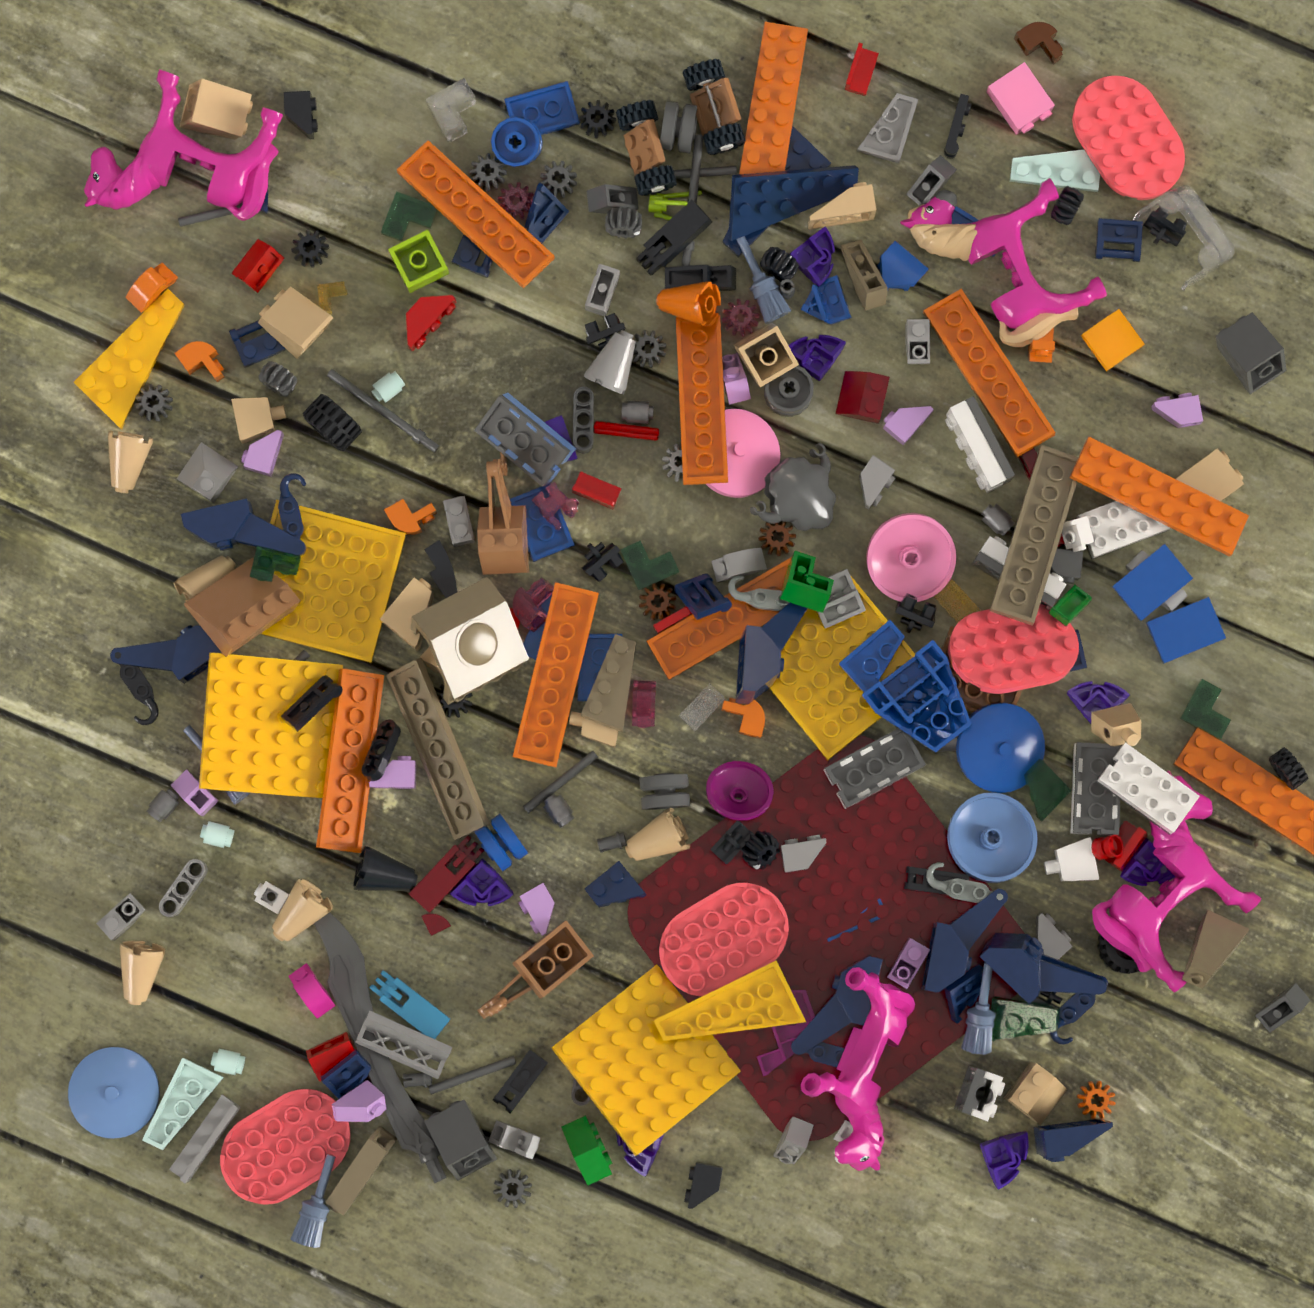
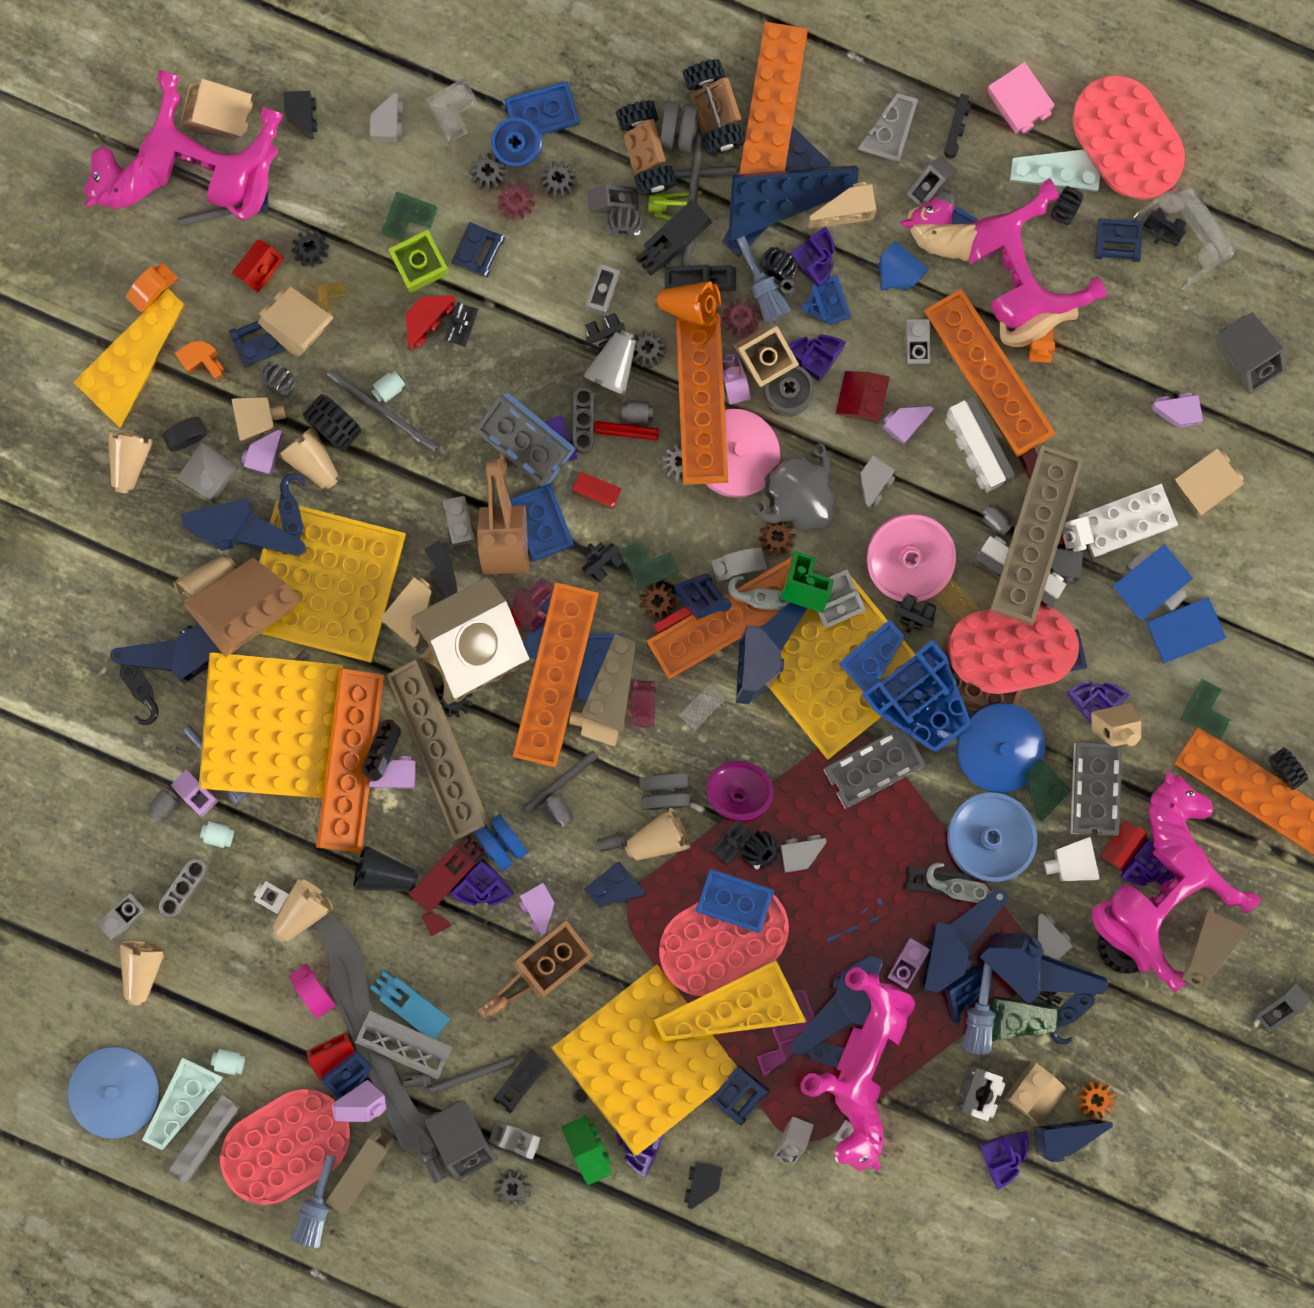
(161, 397): dark grey gear -> none
(184, 434): none -> black tyre
(269, 560): clear green plate -> none
(311, 459): none -> tan cone
(311, 702): black plate -> none
(384, 120): none -> light grey slope
(405, 521): orange brick -> none
(461, 324): none -> black hips
(475, 214): orange plate -> none
(544, 213): dark blue wing -> none
(553, 503): clear pink animal -> none
(605, 119): black gear -> none
(733, 1091): none -> dark blue plate
(734, 900): none -> blue tile
(753, 716): orange brick -> none
(861, 70): red panel -> none
(864, 275): dark tan slope -> none
(1039, 35): reddish brown brick -> none
(1070, 605): green tile -> none
(1107, 847): red wheel -> none
(1112, 340): light orange slope -> none
(1147, 789): white piece -> none
(1159, 496): orange plate -> none

